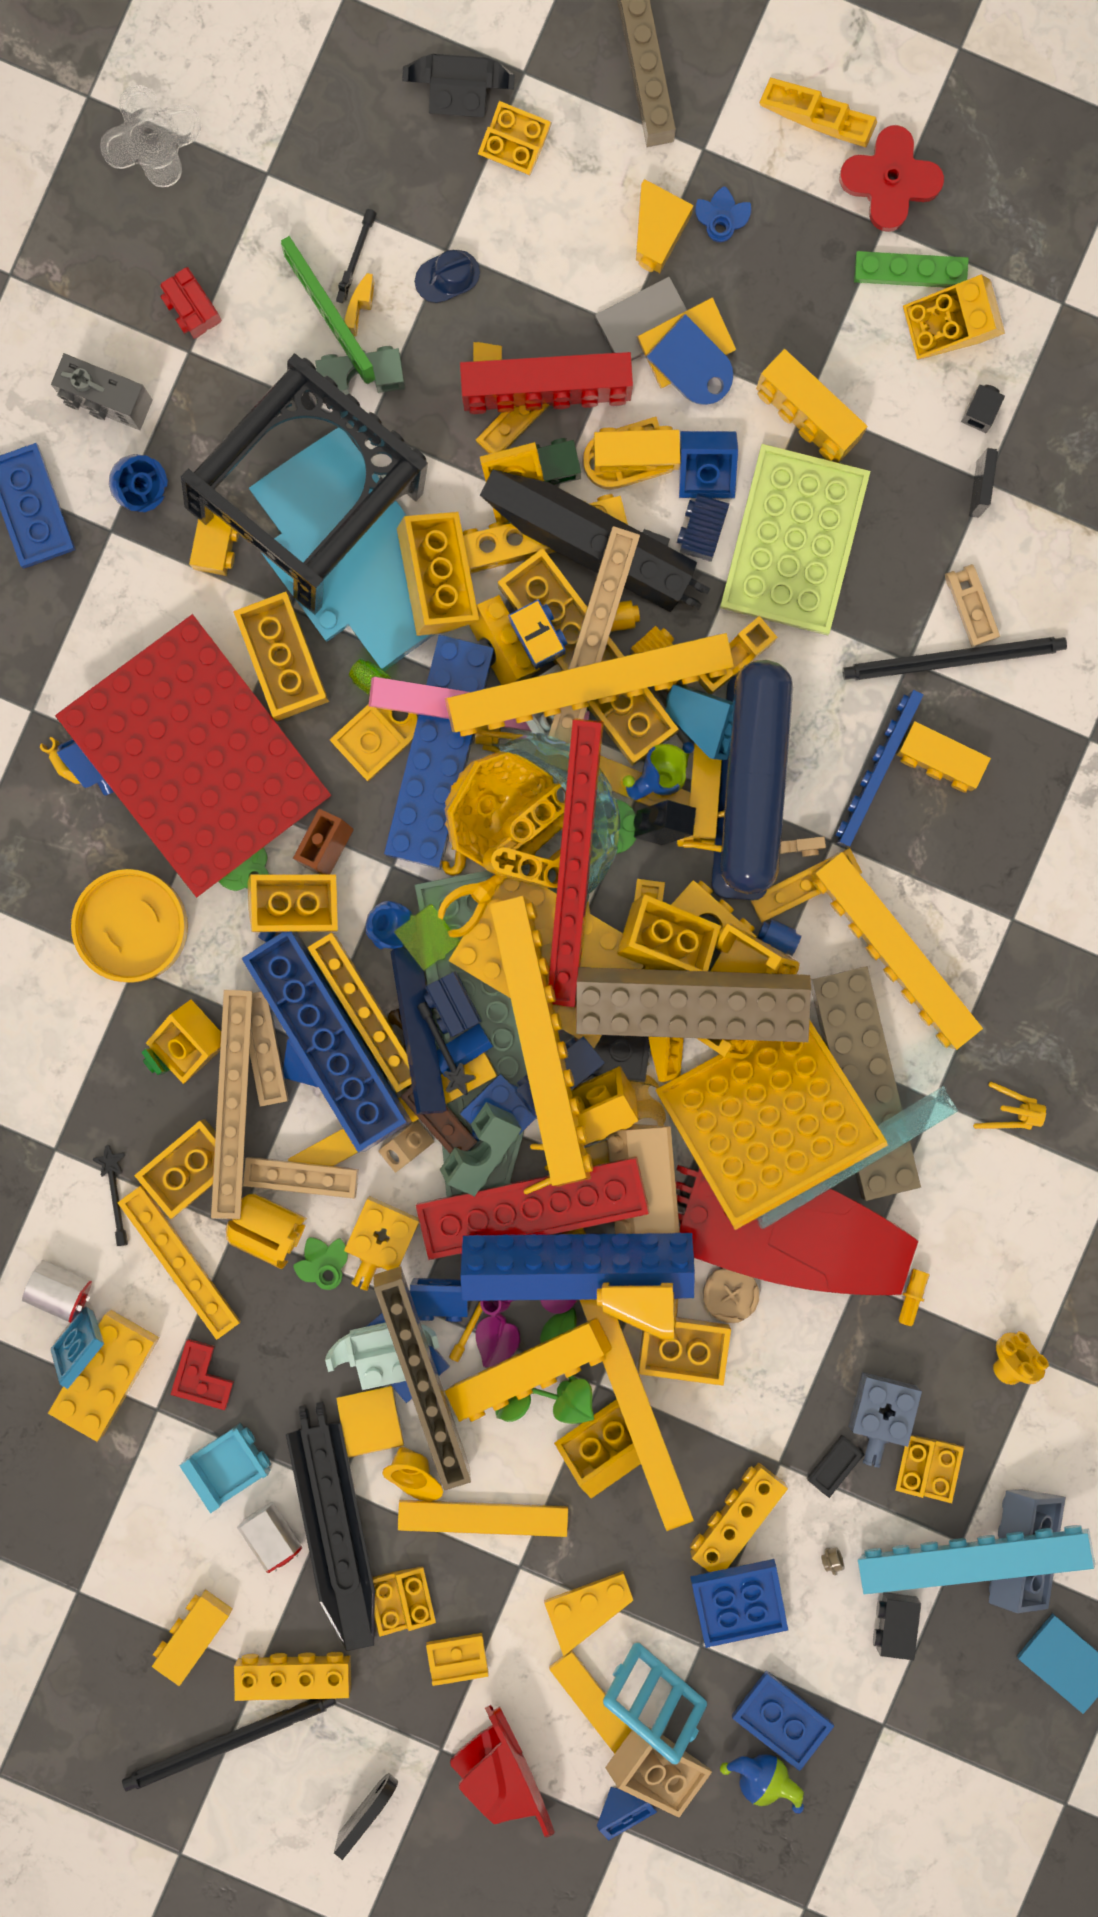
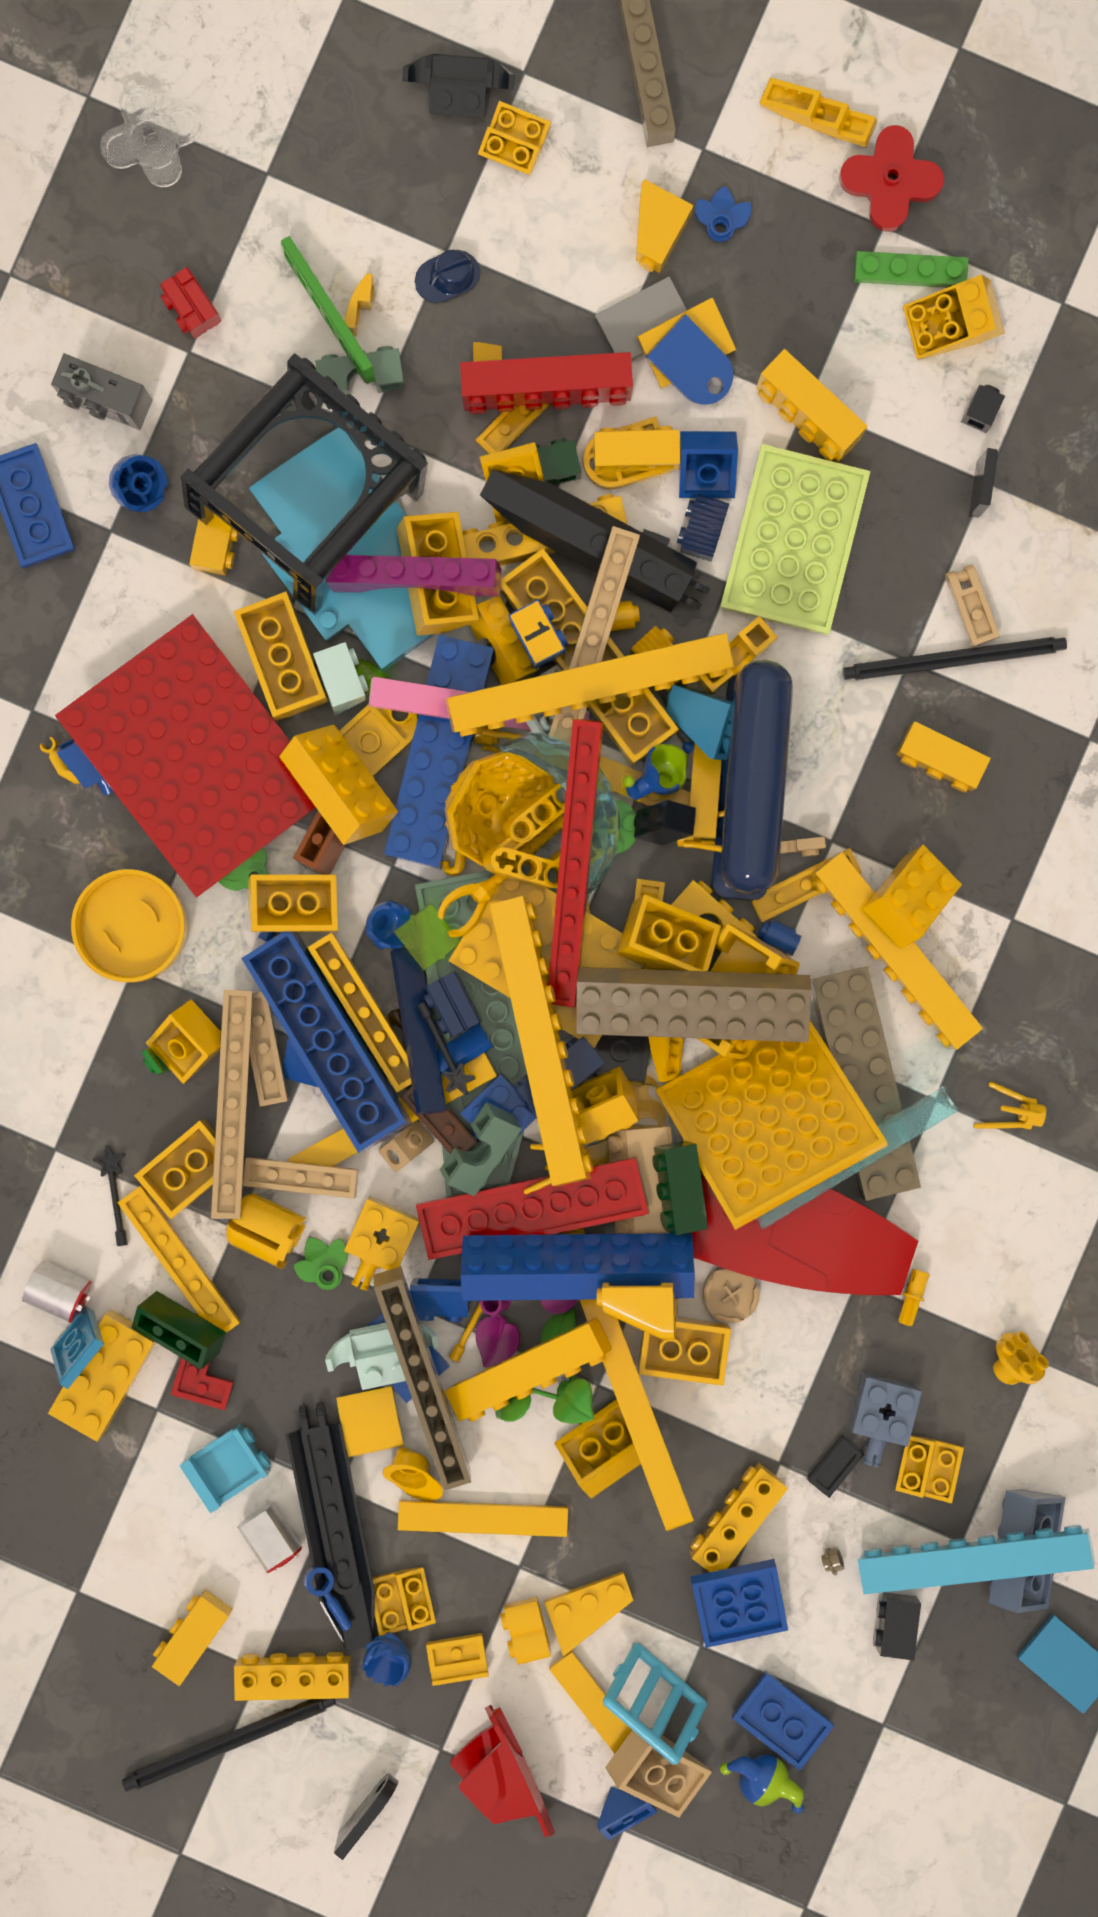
(178, 1330): none -> dark green brick
(331, 1601): none -> blue piece
(338, 784): none -> yellow brick
(340, 677): none -> light aqua slope
(346, 282): black piece -> none
(387, 1660): none -> blue hair
(456, 575): none -> magenta arch
(527, 1630): none -> yellow brick
(680, 1188): none -> dark green brick
(883, 758): blue plate -> none
(912, 896): none -> yellow brick

